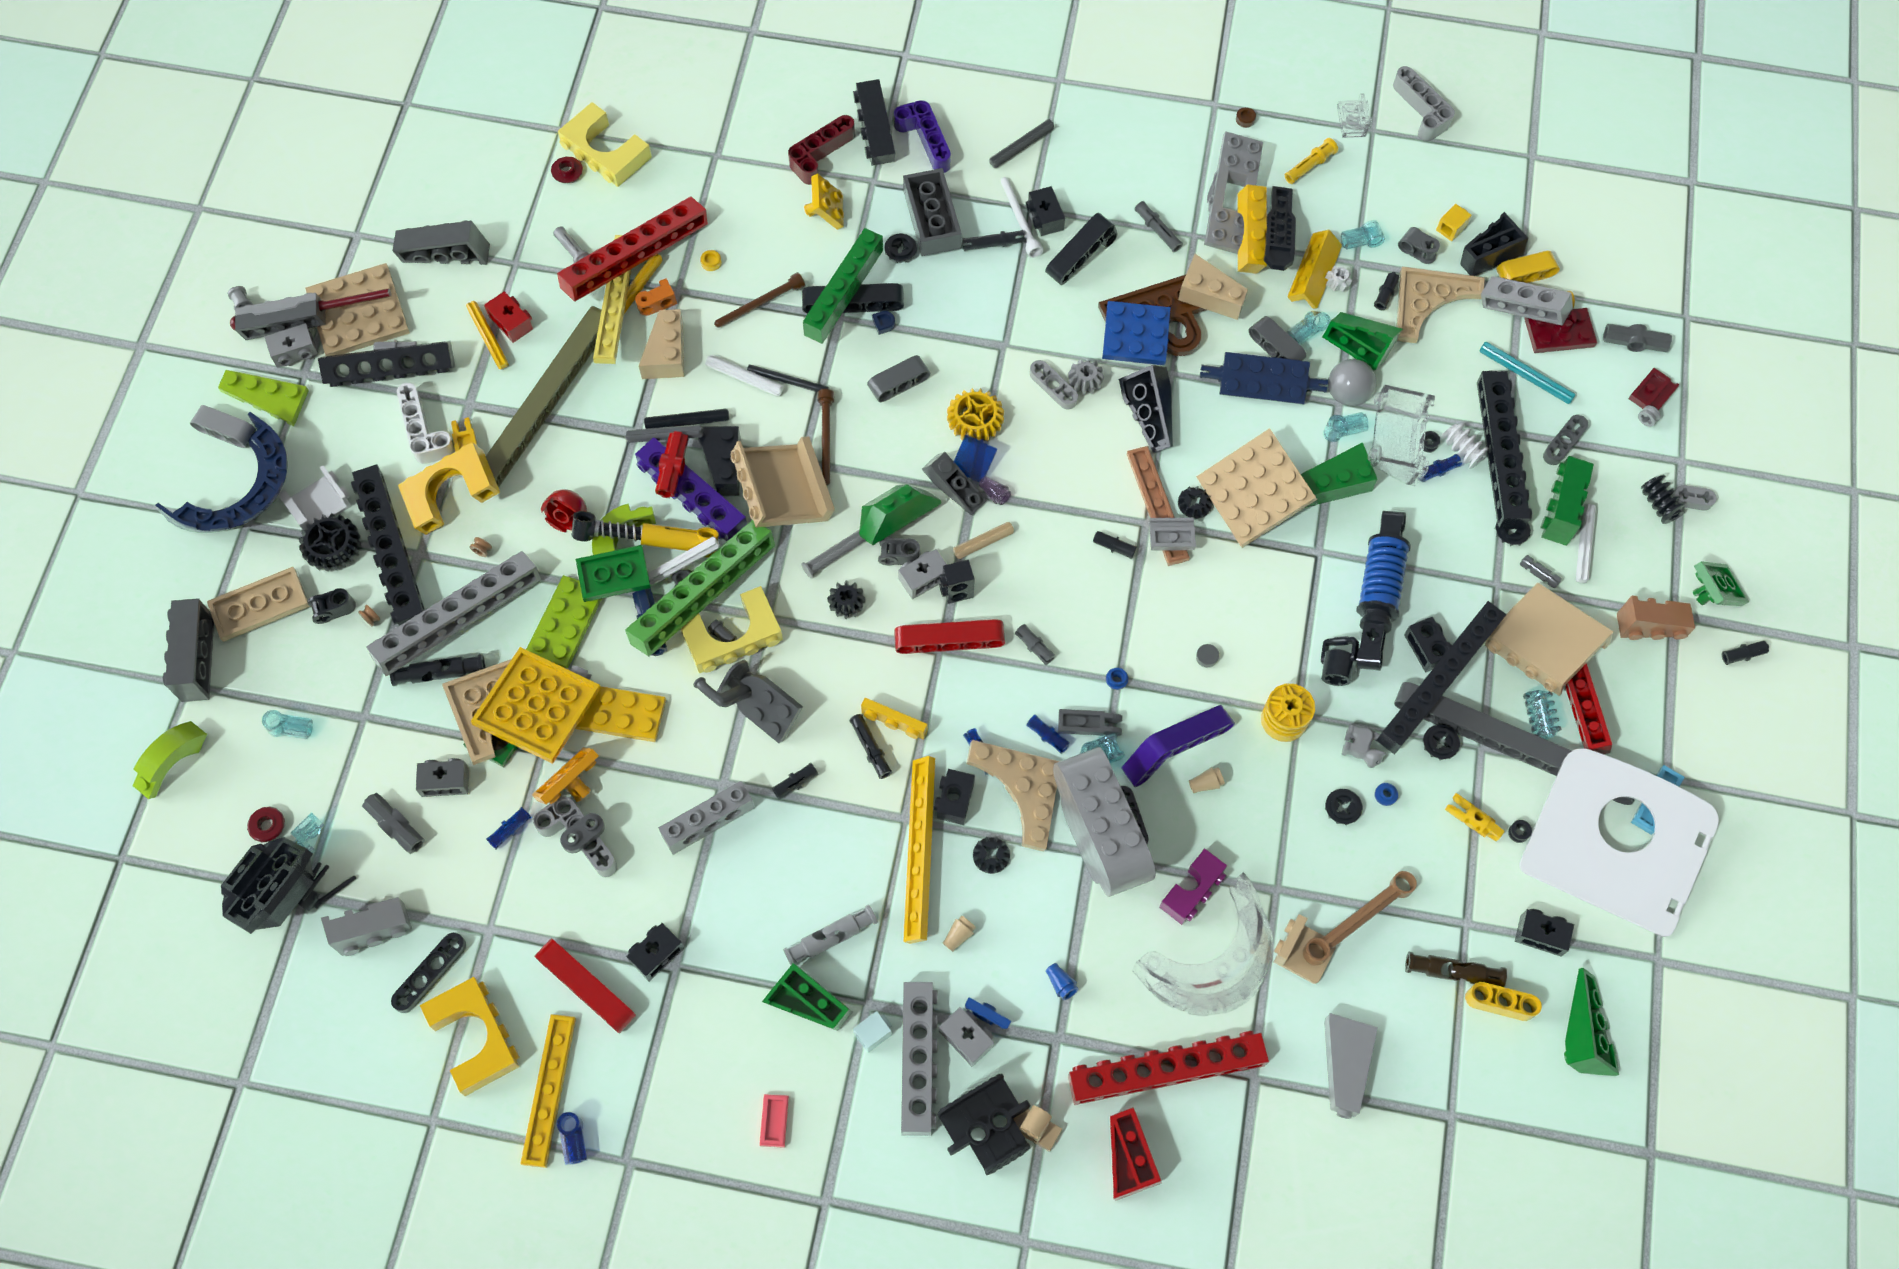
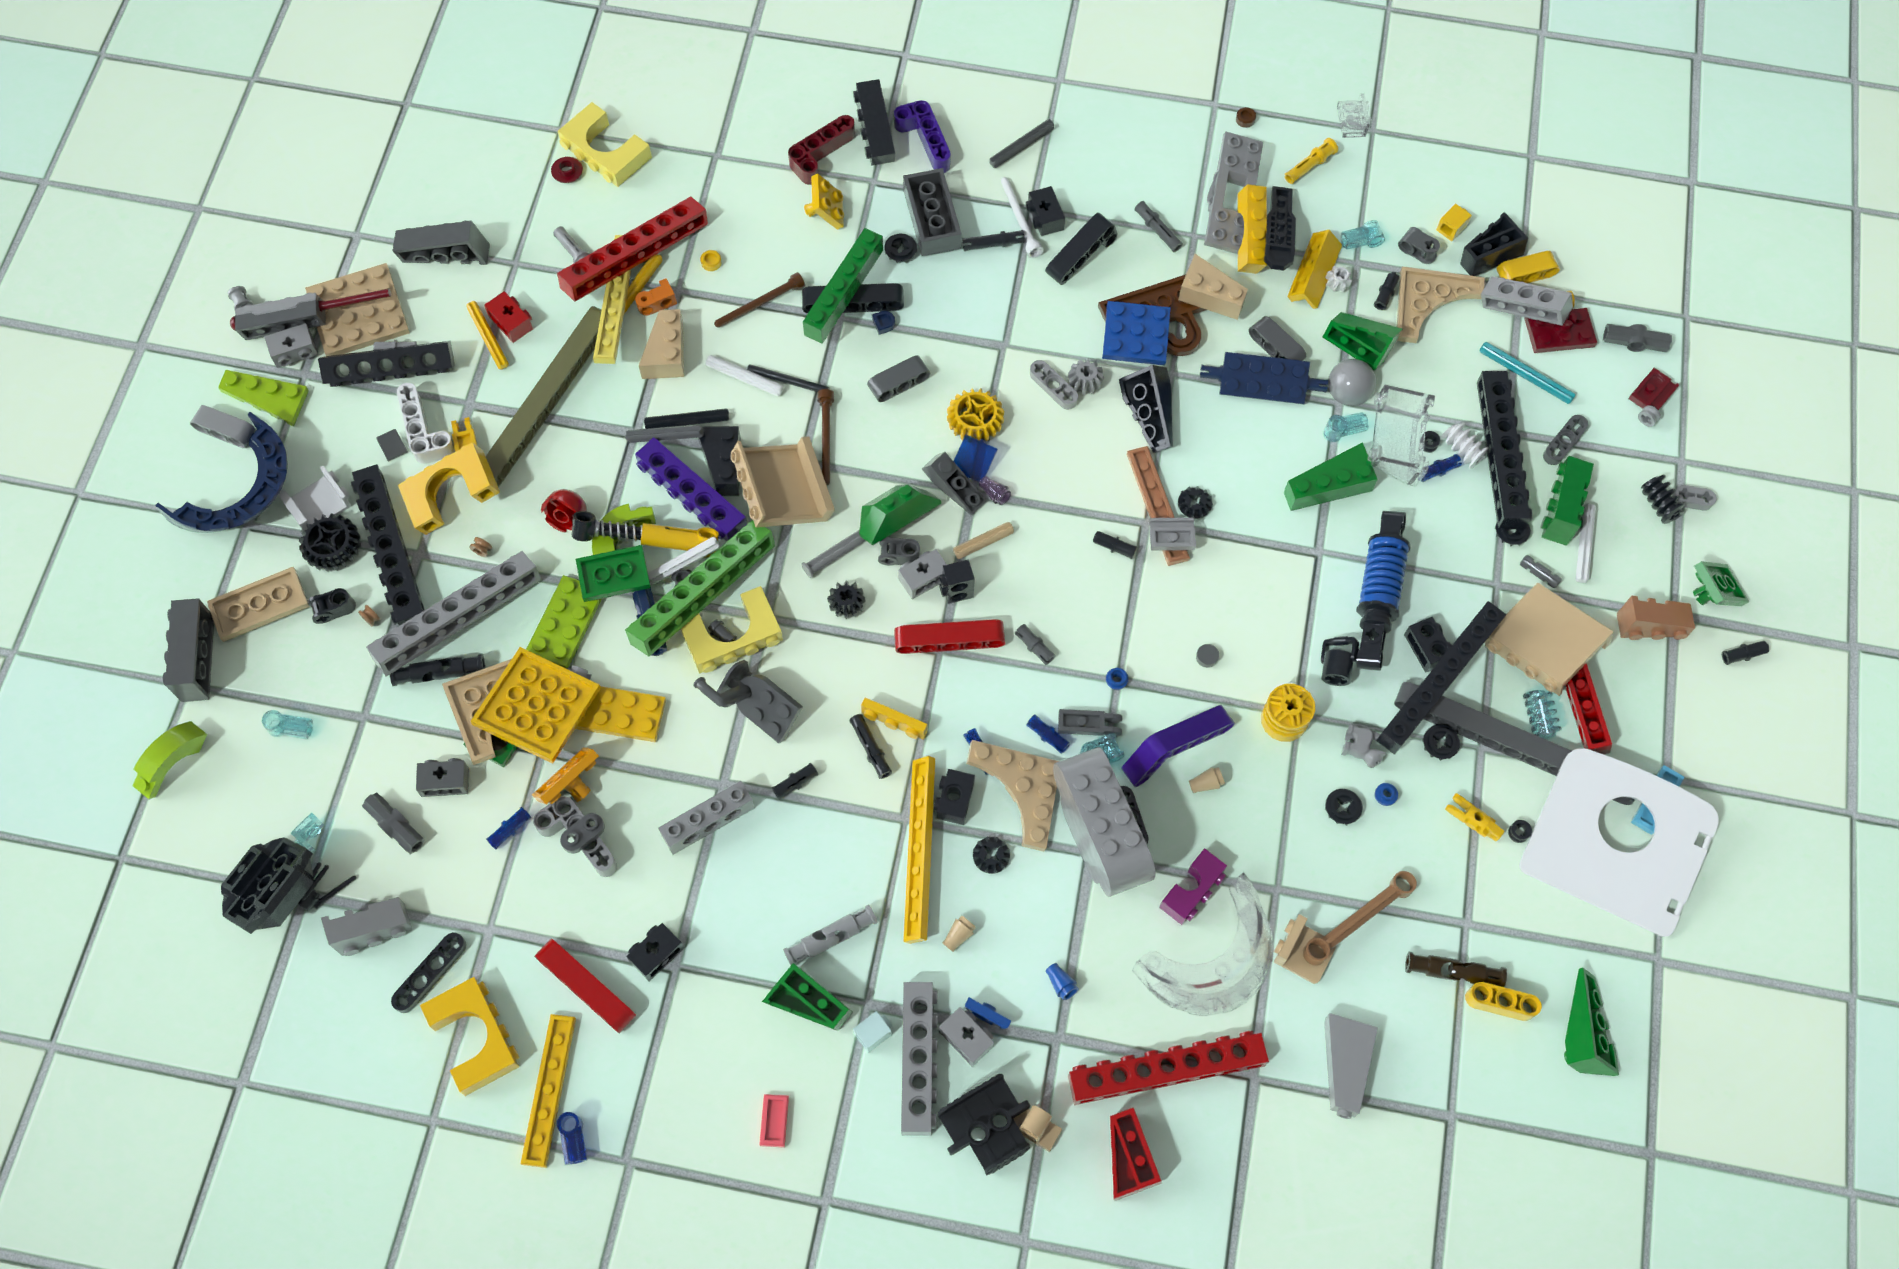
(261, 815): dark red piece -> none
(391, 445): none -> dark grey slope
(671, 464): red piece -> none
(1256, 488): tan plate -> none
(1307, 327): clear light blue piece -> none
(1426, 101): light grey beam -> none
(1533, 935): black brick -> none

